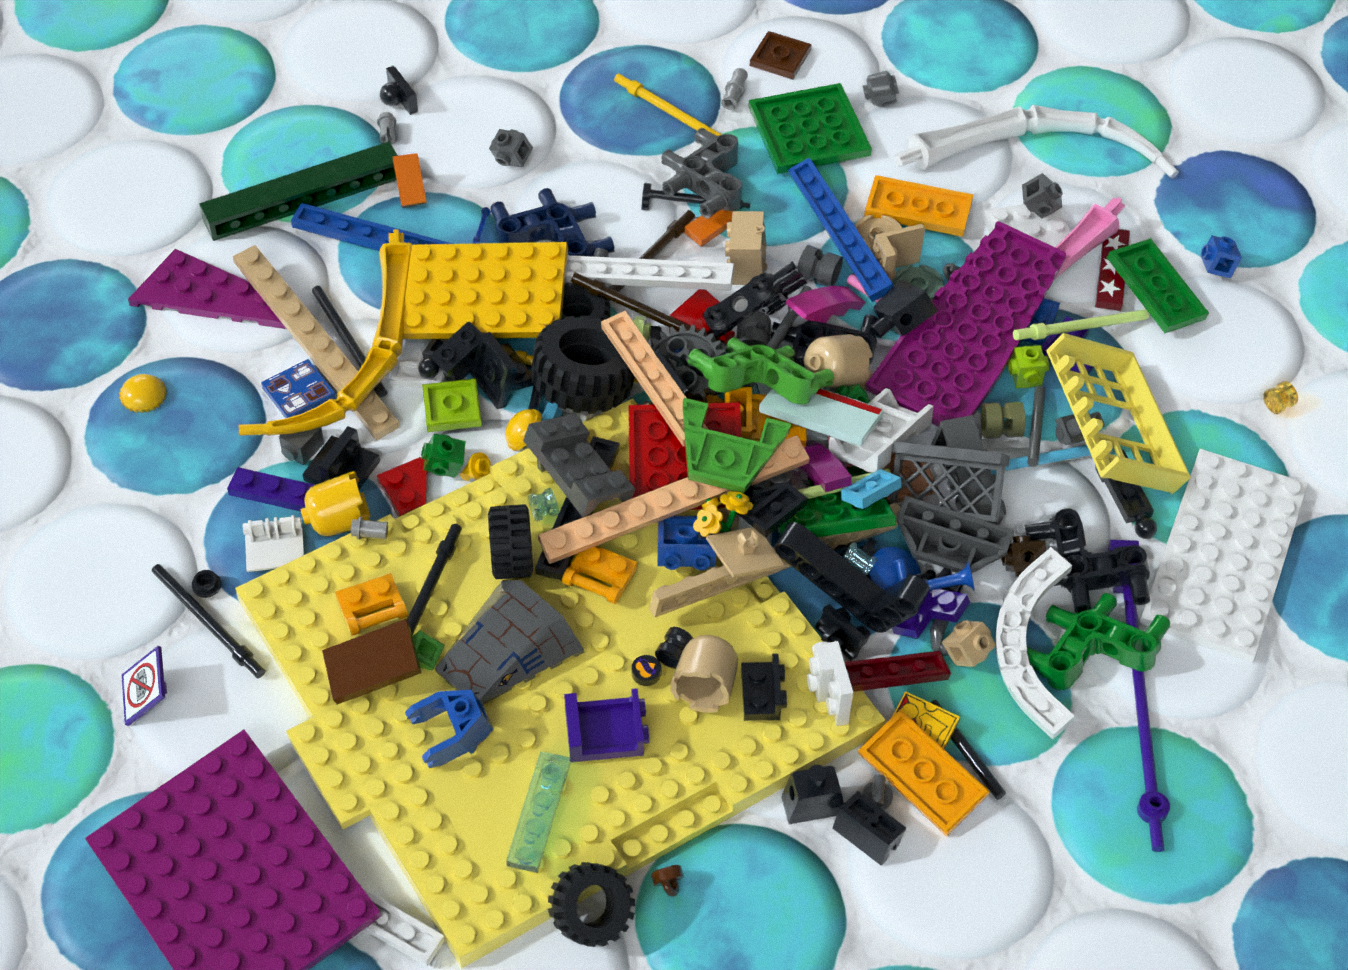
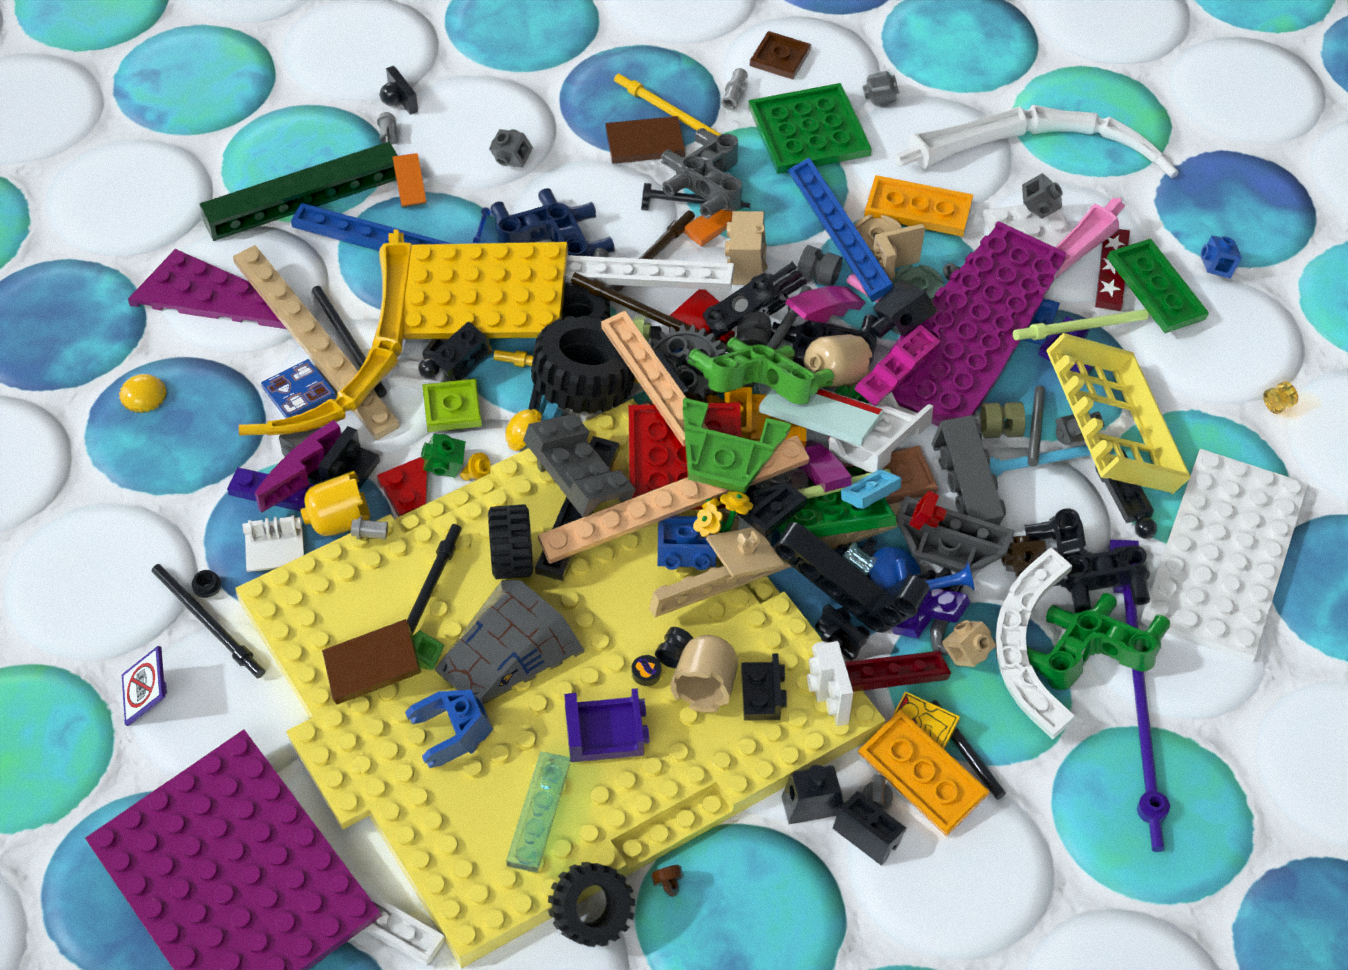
(292, 471): none -> magenta slope
(369, 598): light orange plate -> none
(499, 370): black bracket -> none
(543, 504): clear light blue wheel -> none
(602, 566): light orange plate -> none
(644, 139): none -> reddish brown tile
(897, 365): none -> dark pink slope
(927, 512): none -> red tile
(957, 458): dark grey fence -> none
(1028, 366): lime brick -> none

